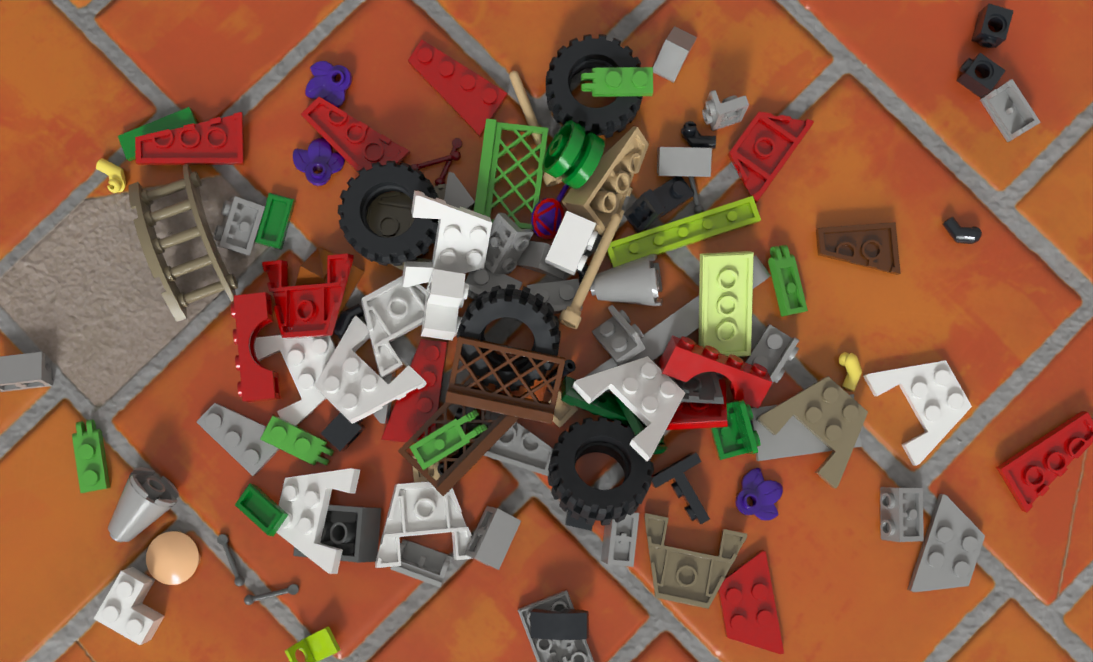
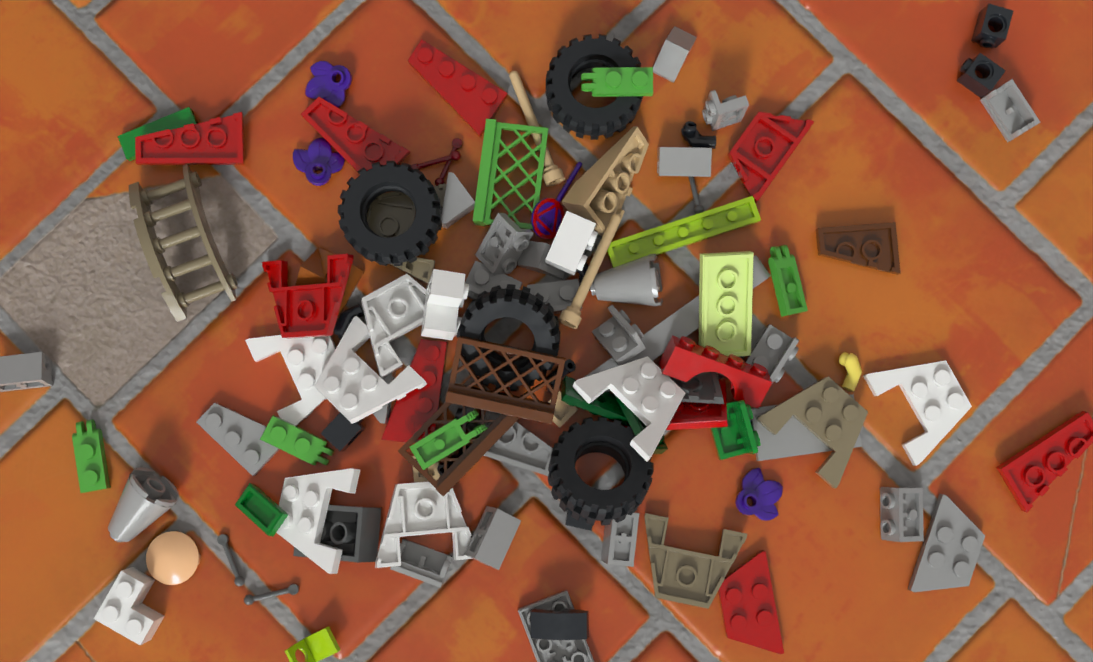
(116, 175): light yellow arm -> none
(239, 225): light grey bracket -> none
(251, 316): red arch -> none
(275, 221): green tile -> none
(459, 240): white wing -> none
(573, 155): green wheel -> none
(657, 203): black bracket -> none
(682, 486): black bracket -> none
(962, 234): black arm -> none

